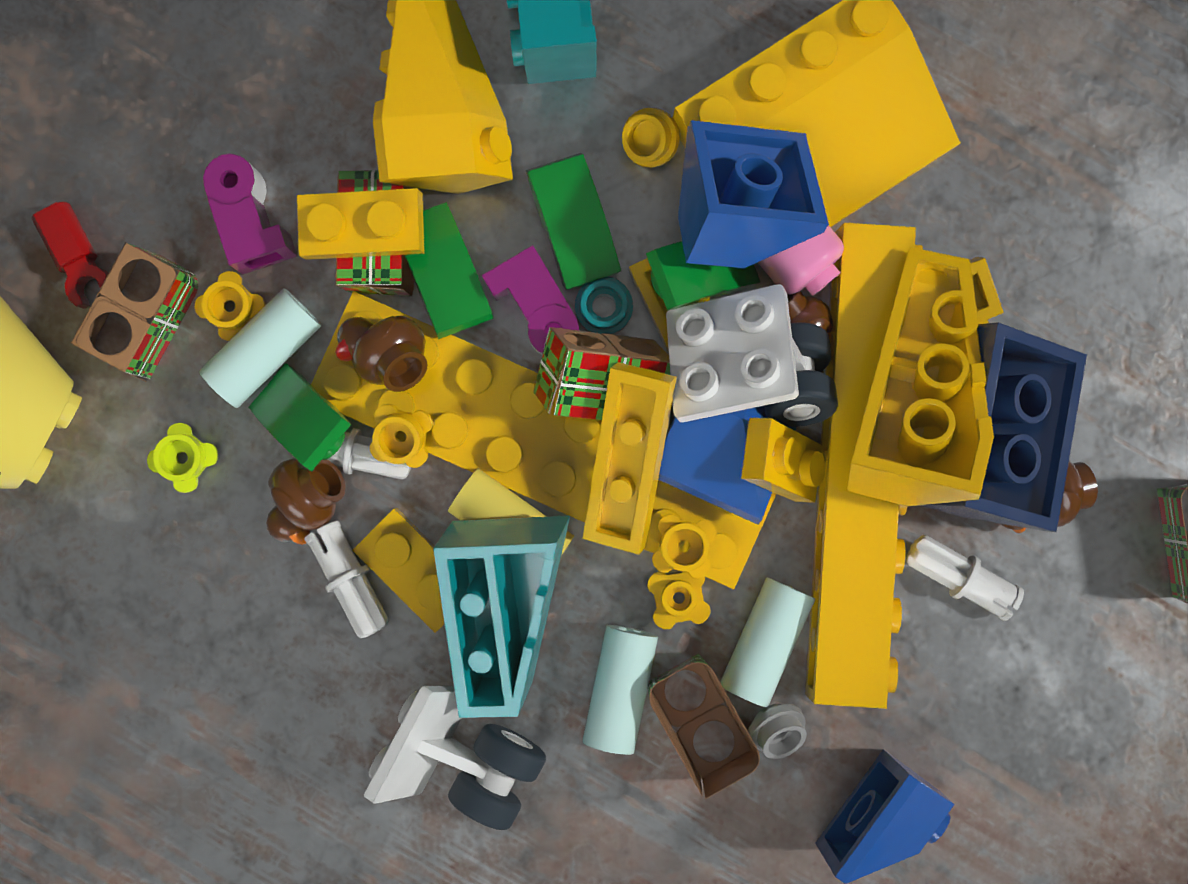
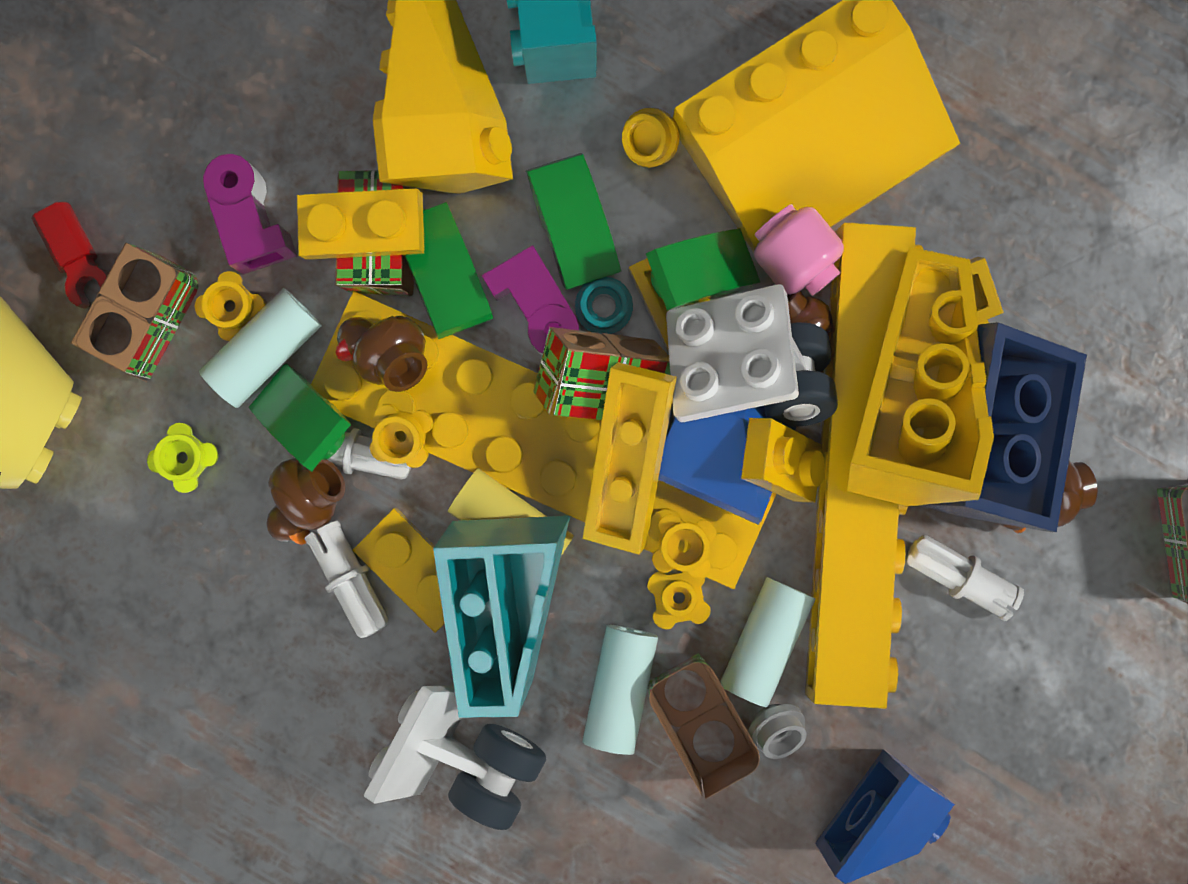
(746, 194): blue slope -> none

